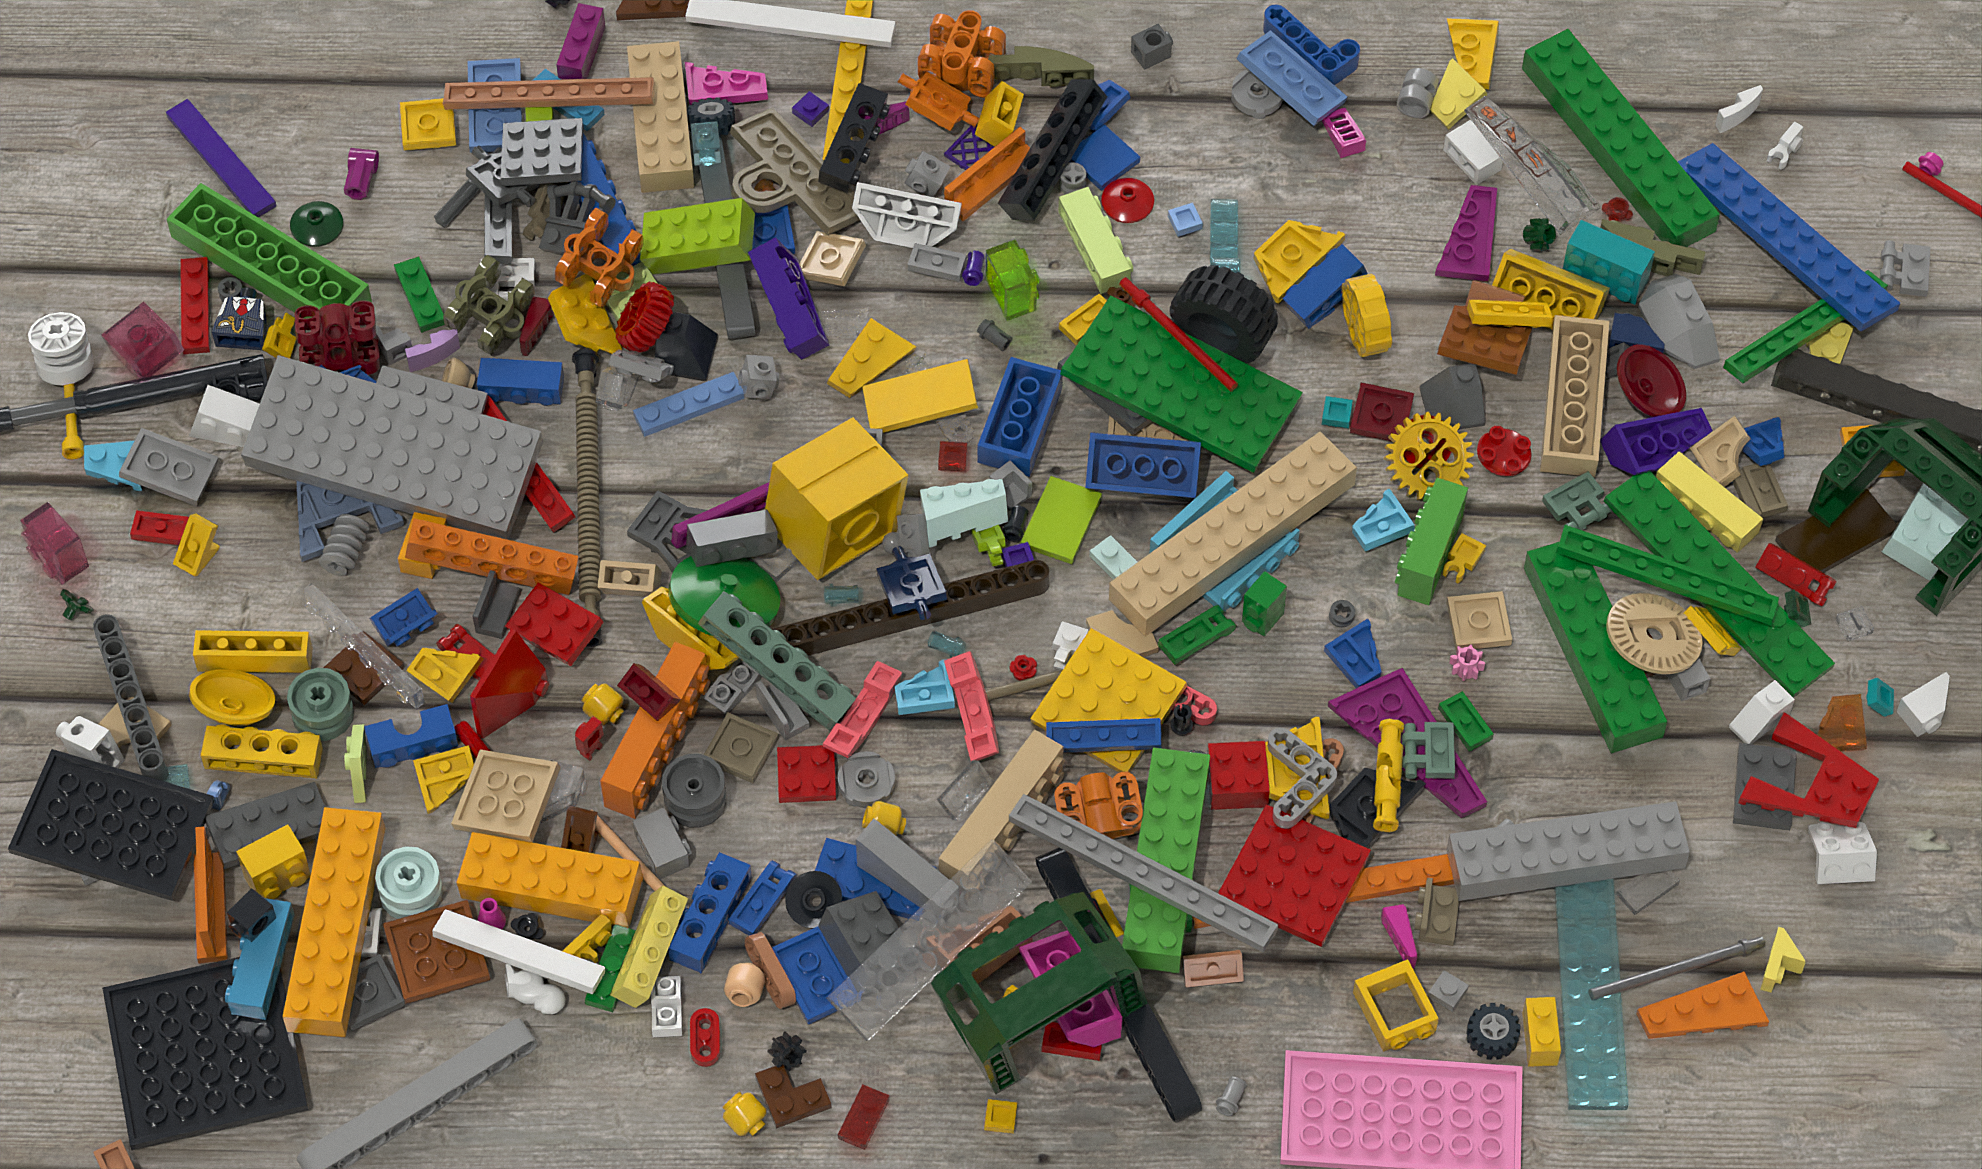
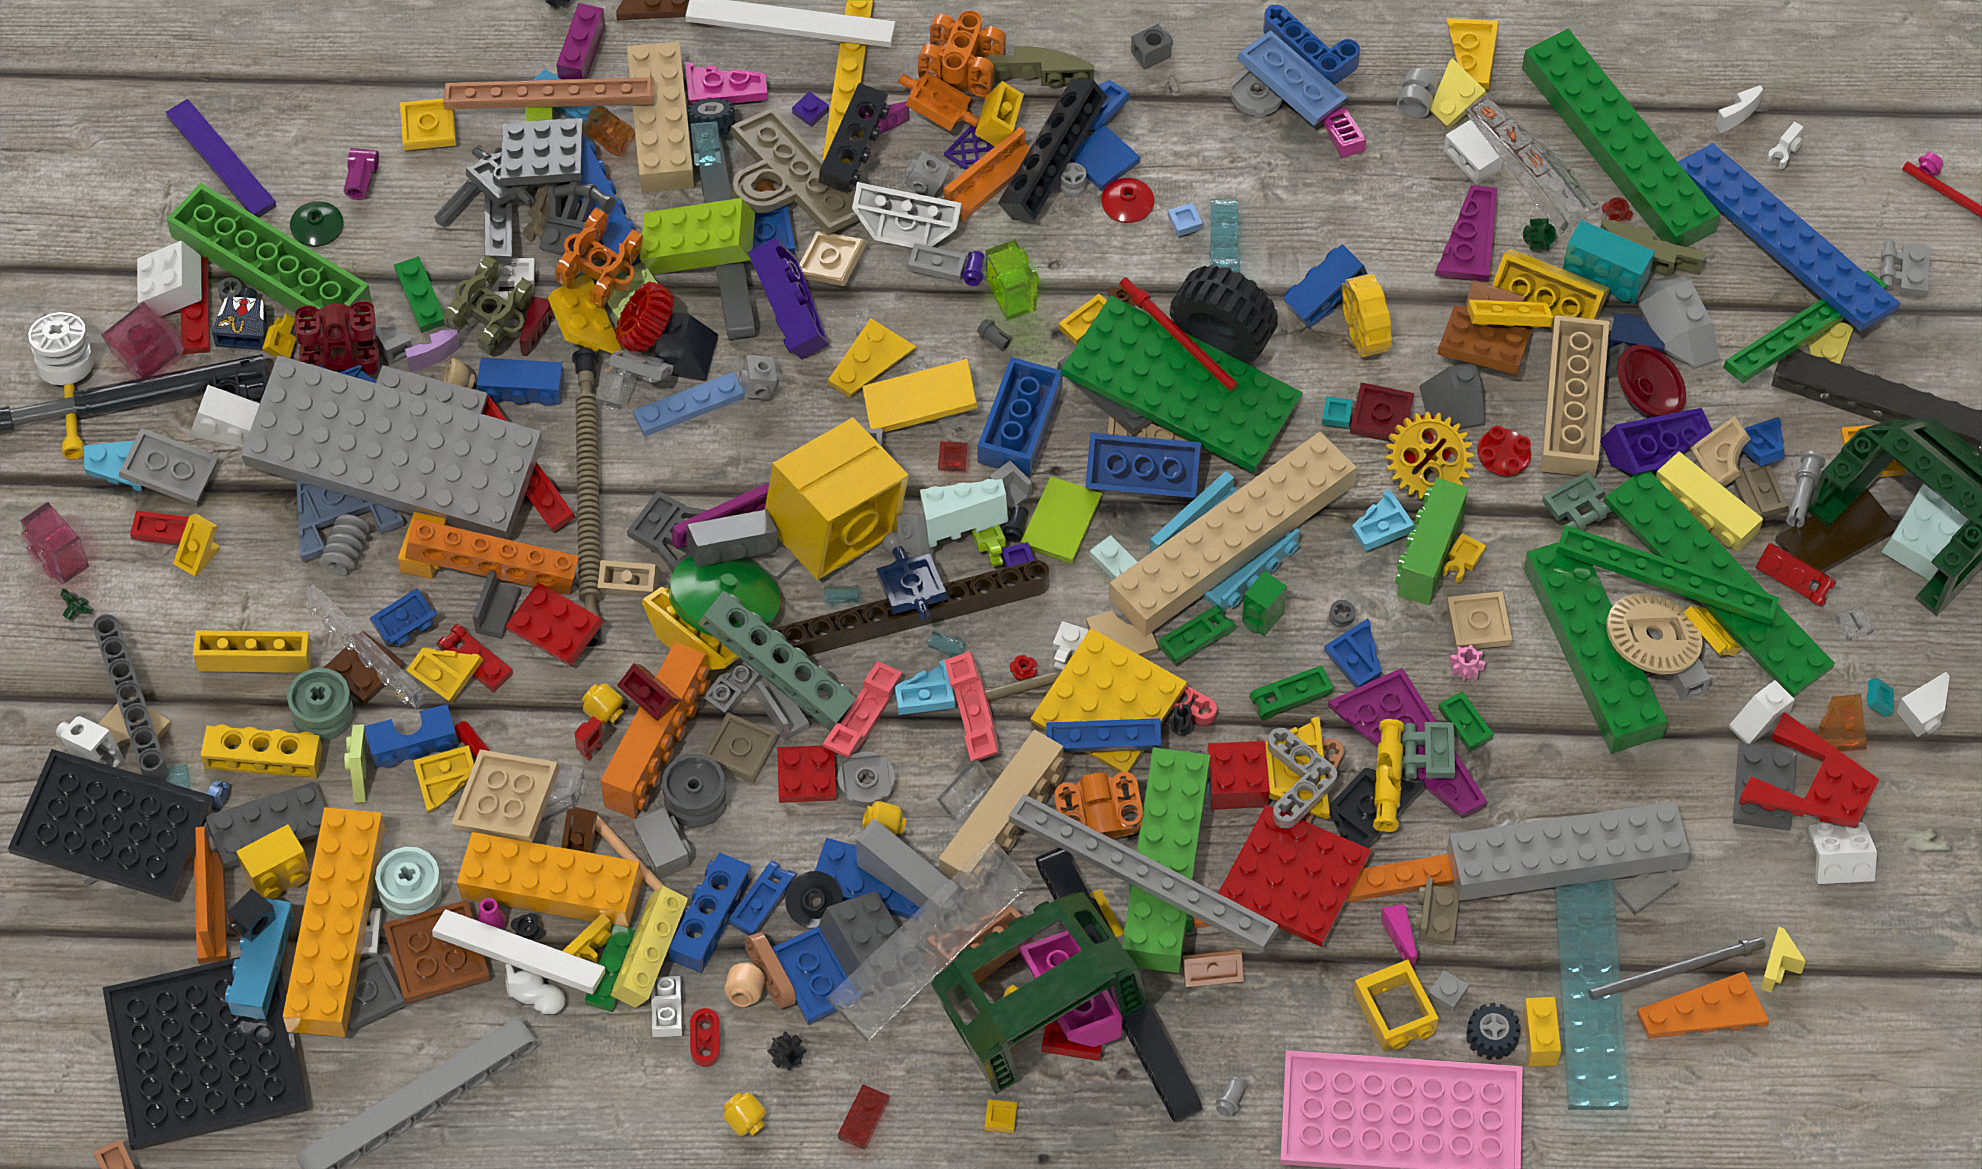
(169, 278): none -> white brick
(232, 697): yellow dish -> none
(487, 124): medium blue plate -> none
(508, 685): red slope -> none
(609, 131): none -> clear orange piece
(790, 1103): reddish brown plate -> none
(1094, 239): yellowish green brick -> none
(1291, 692): none -> green plate
(1292, 253): yellow wing -> none
(1797, 608): clear green plate -> none
(1807, 479): none -> light grey pin

